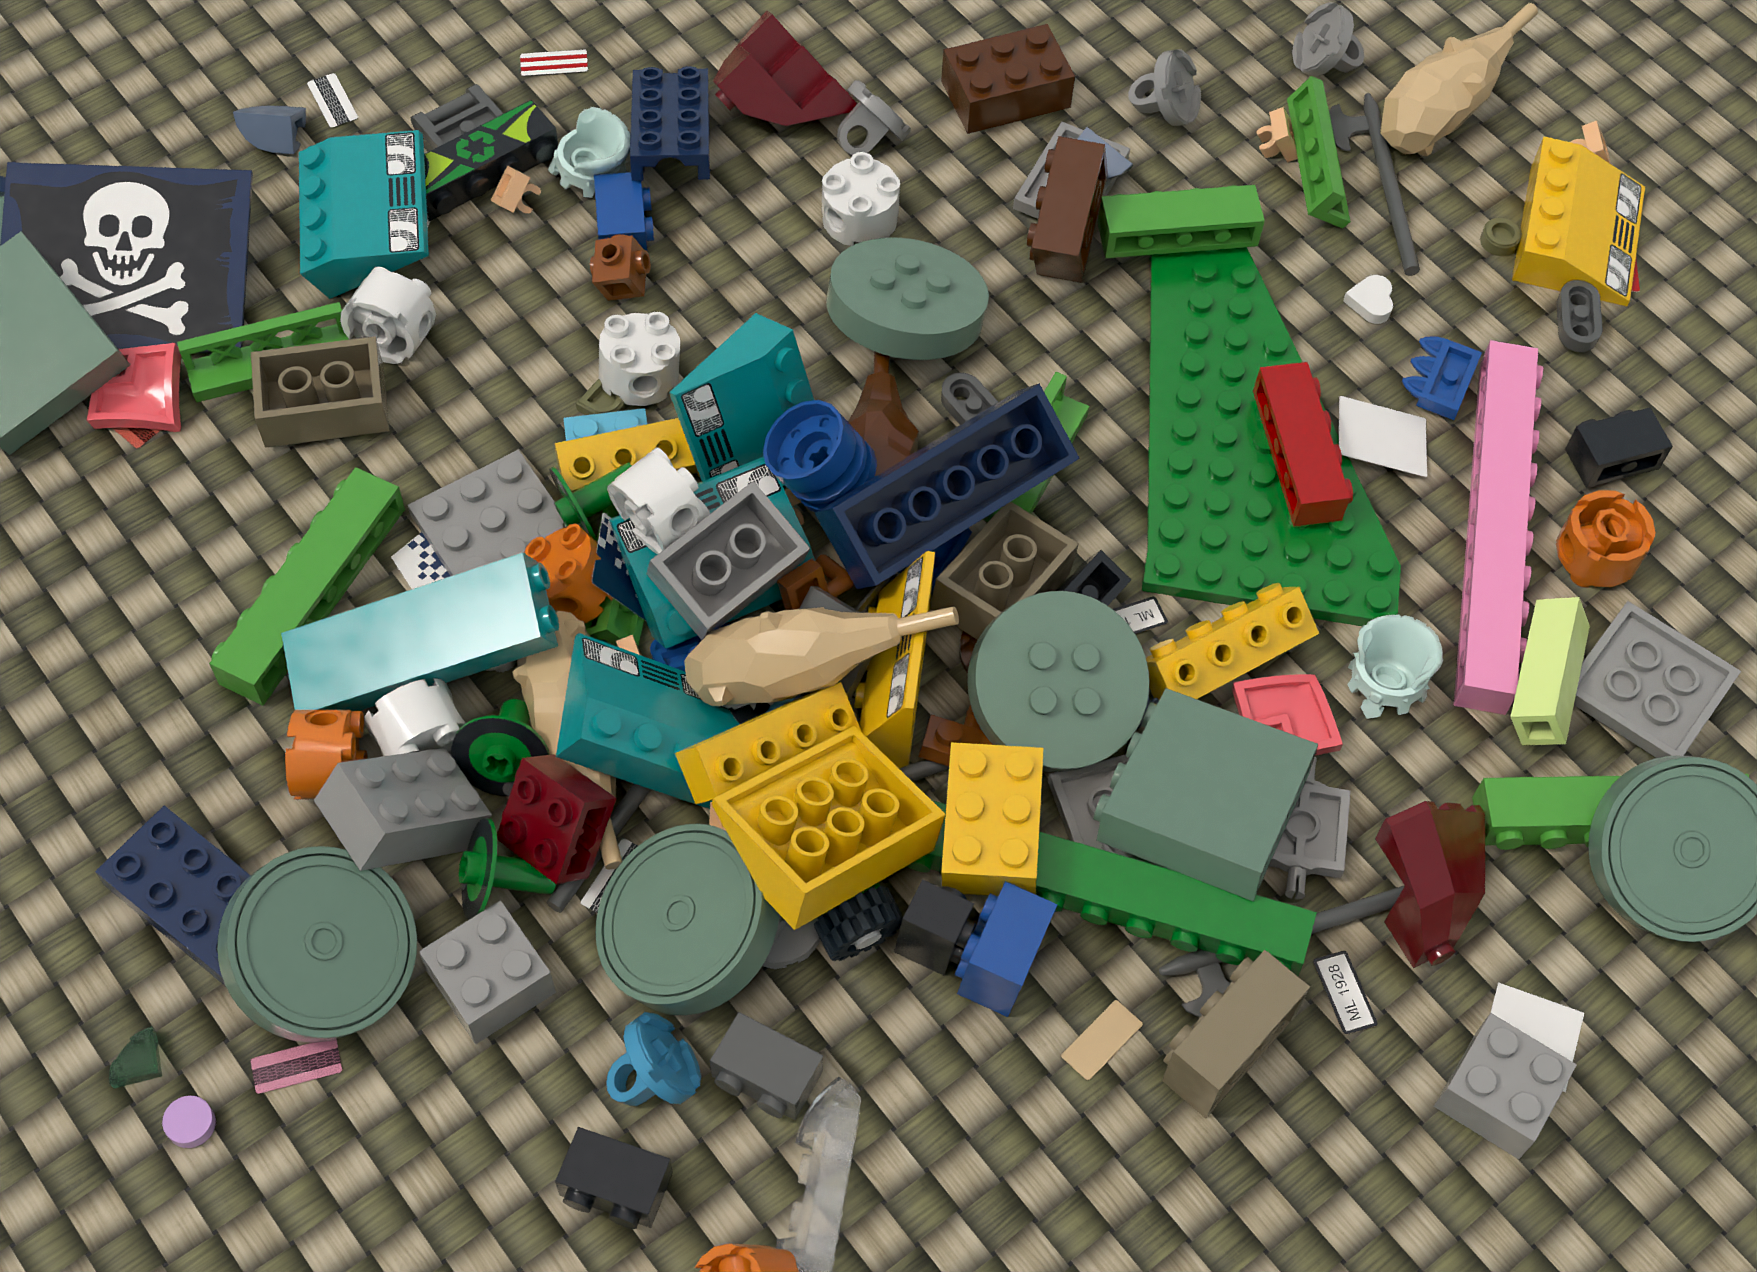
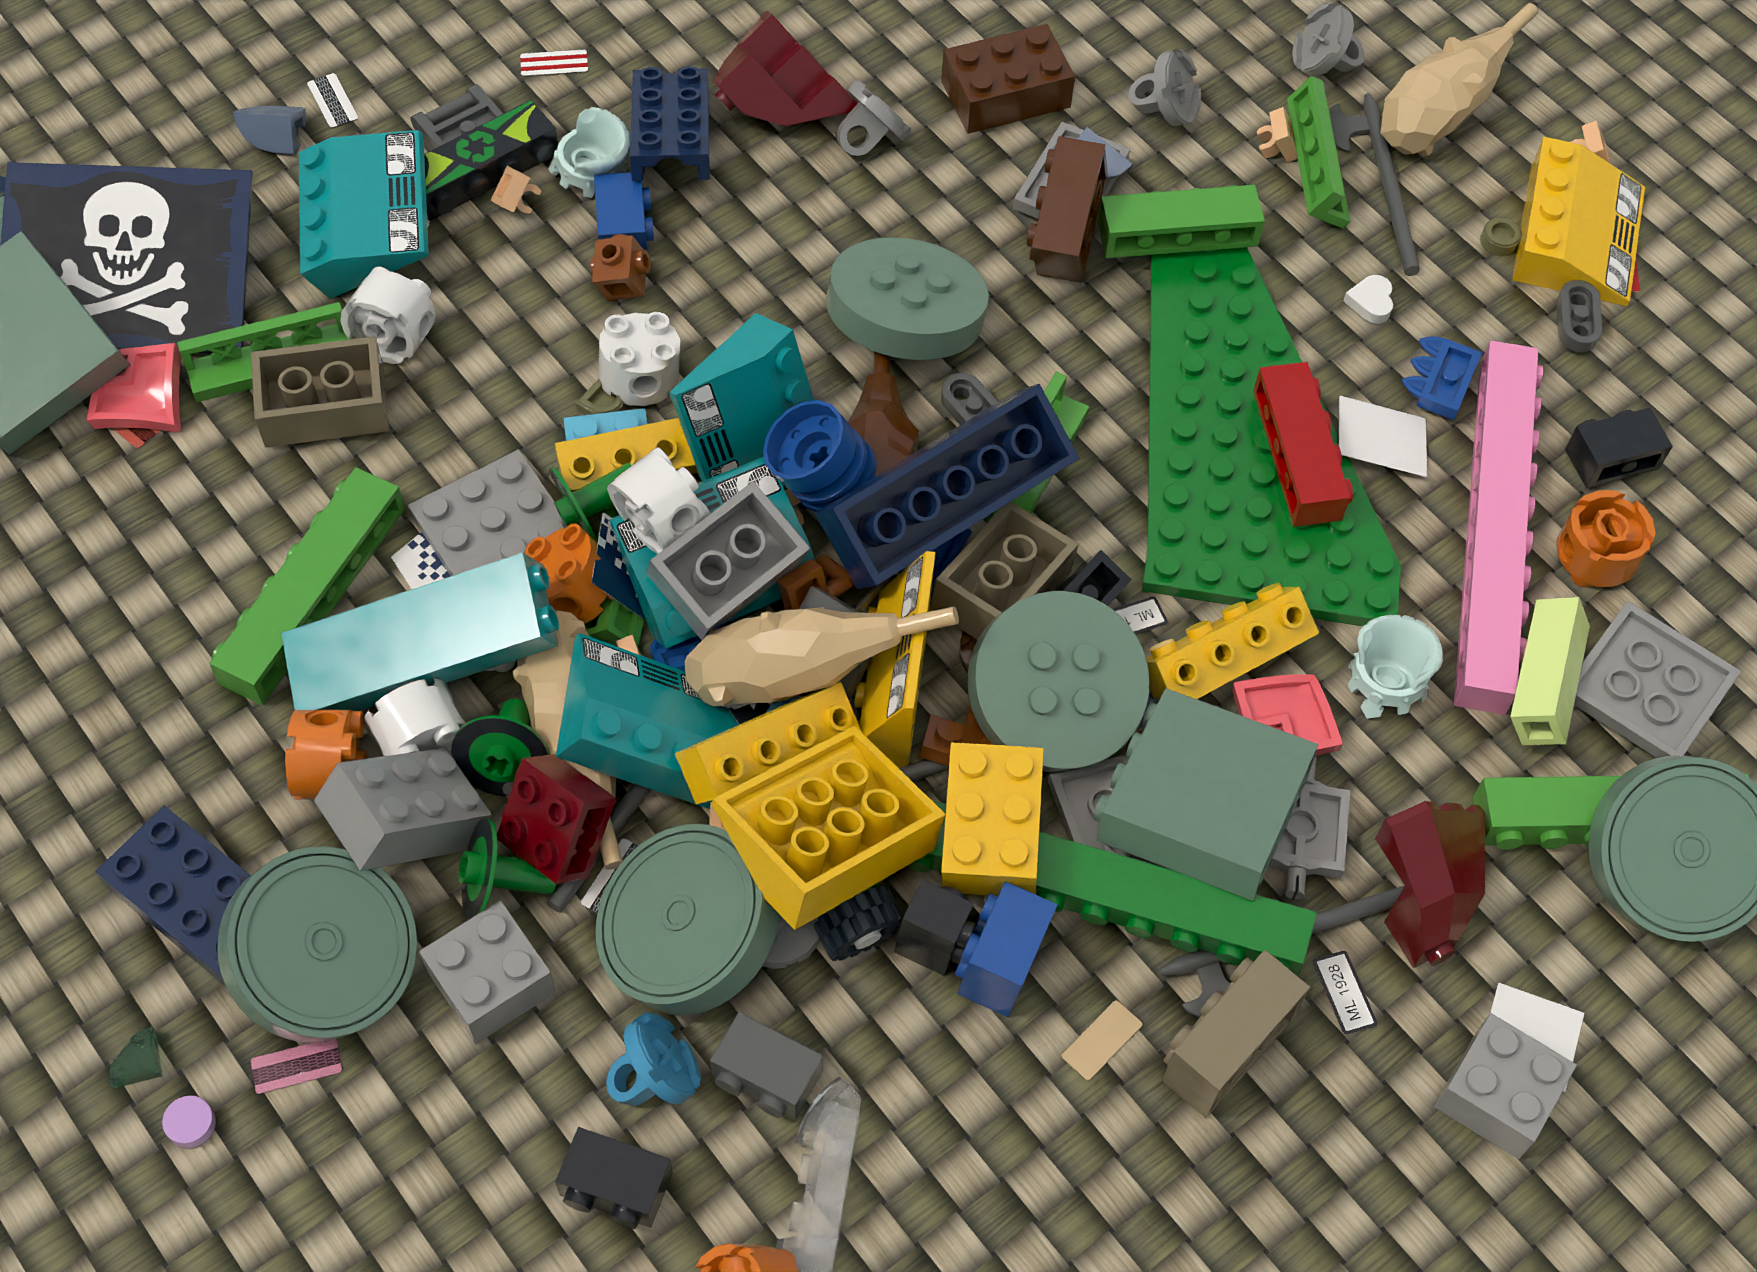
(860, 200): white brick -> none

